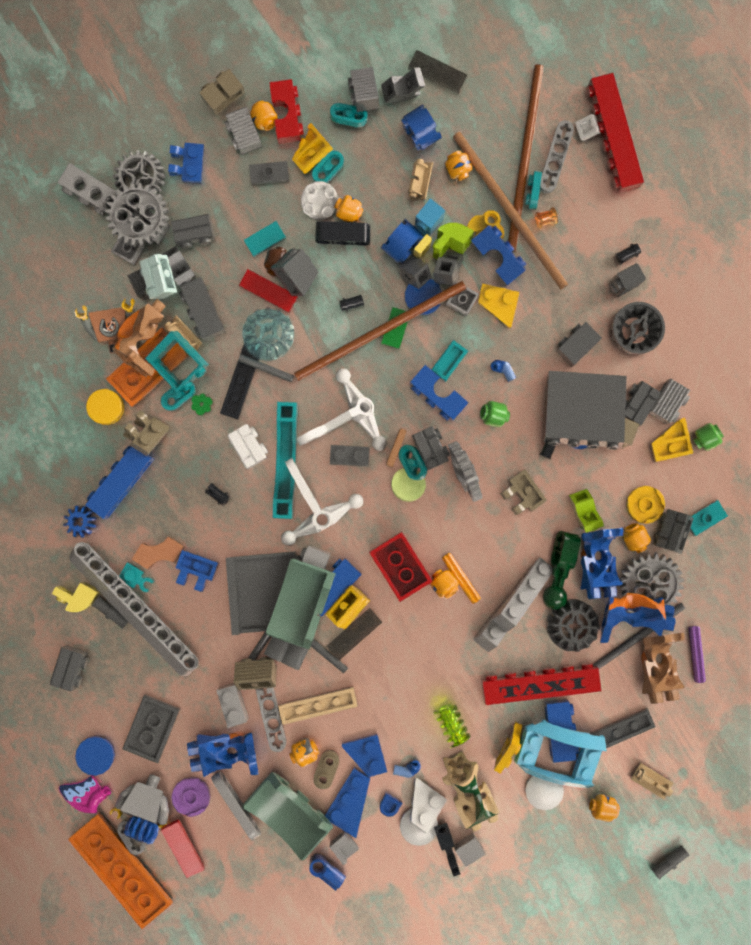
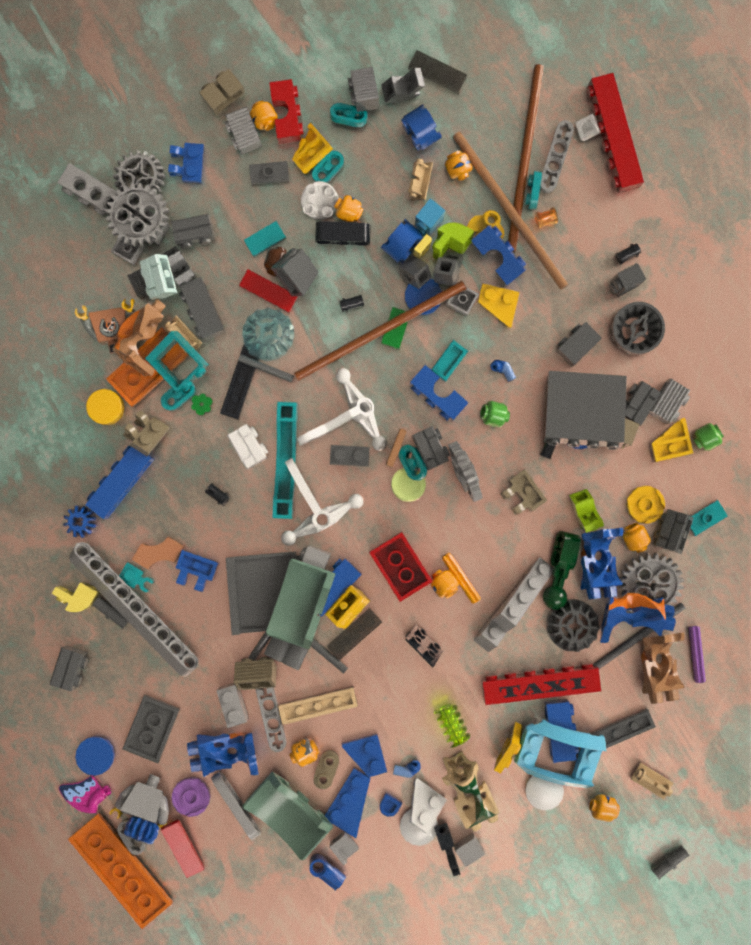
(424, 645): none -> black hinge

